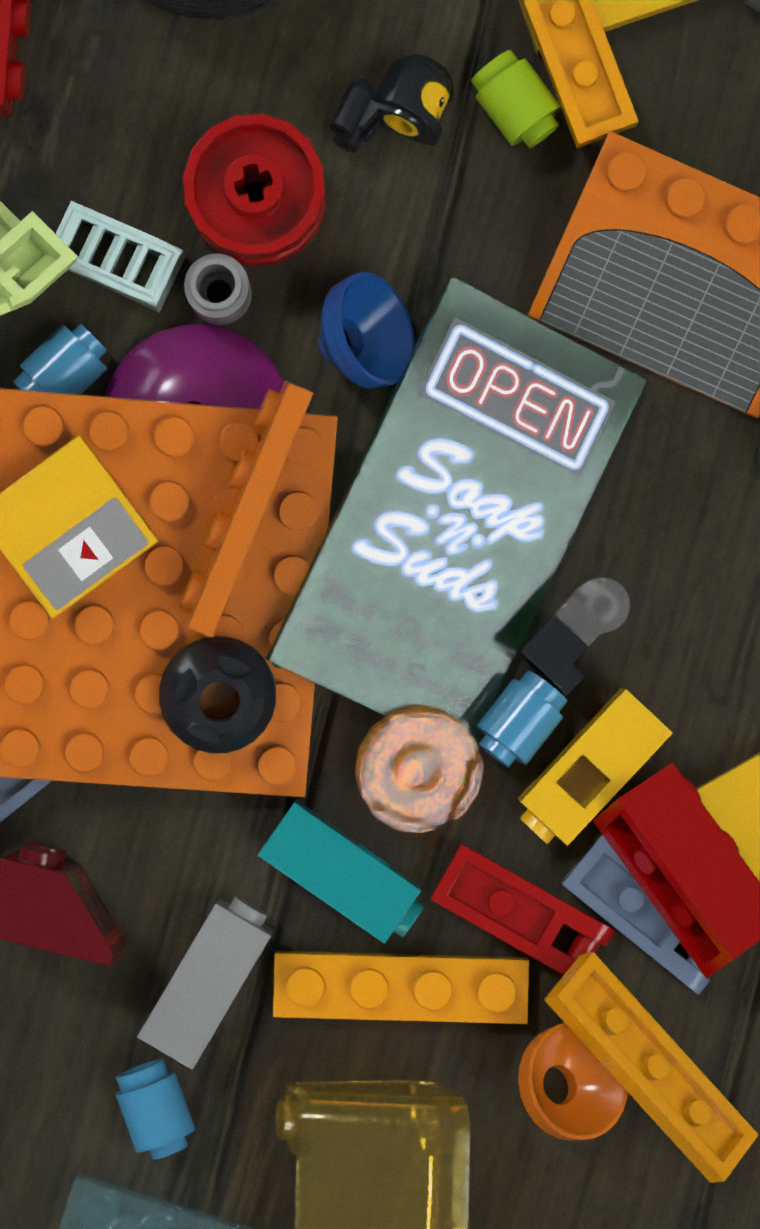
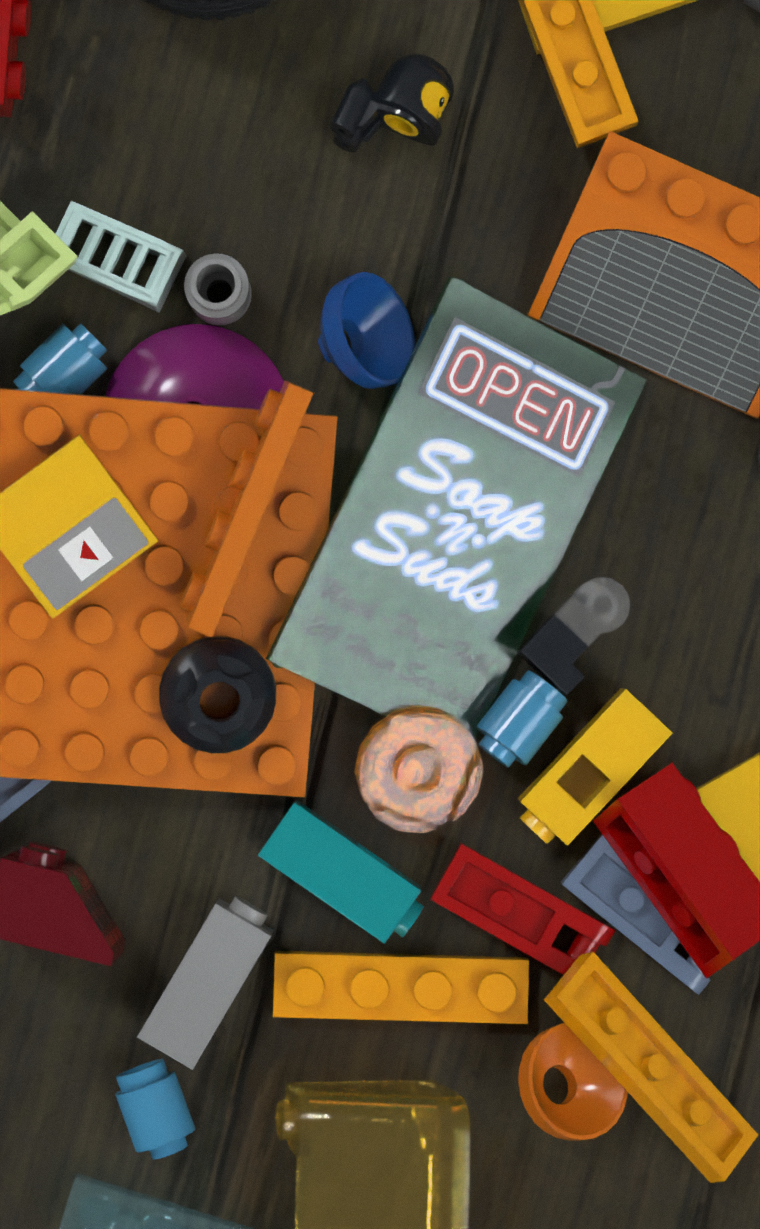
(250, 153): red wheel -> none
(516, 99): lime brick -> none

